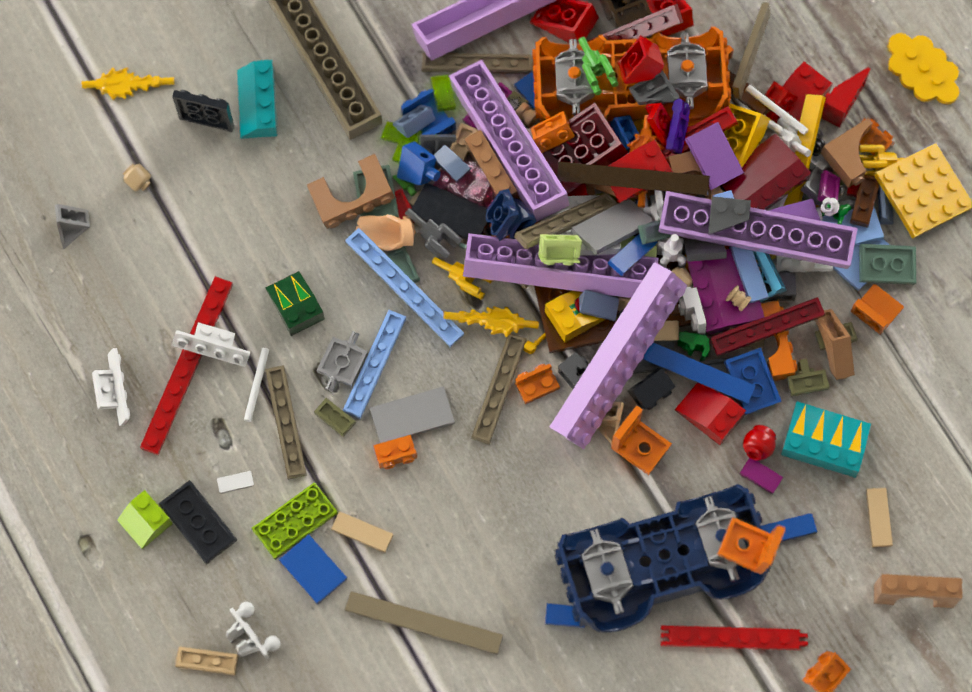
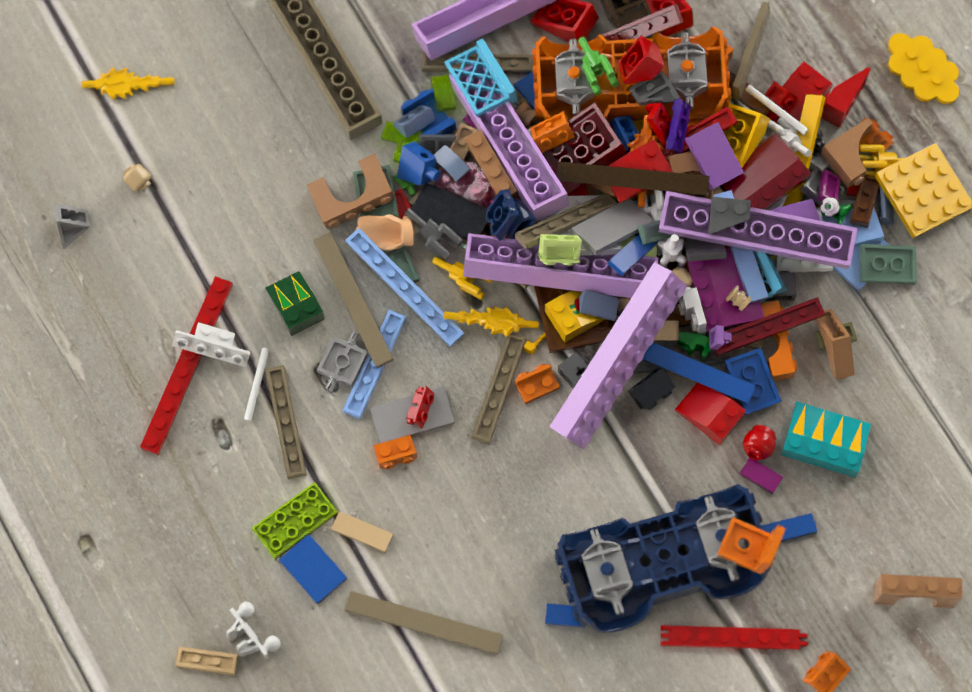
(110, 389): white bracket -> none
(144, 519): lime slope -> none
(198, 522): black tile -> none
(203, 110): black plate -> none
(235, 481): white sticker -> none
(257, 100): teal slope -> none
(334, 417): olive plate -> none
(353, 300): none -> dark tan tile
(423, 399): none -> red hinge
(492, 68): none -> medium azure fence
(611, 421): tan slope -> none
(633, 434): orange bracket -> none
(719, 337): none -> medium lavender tile
(807, 380): olive hinge -> none
(877, 309): orange bracket -> none
(879, 517): tan tile -> none

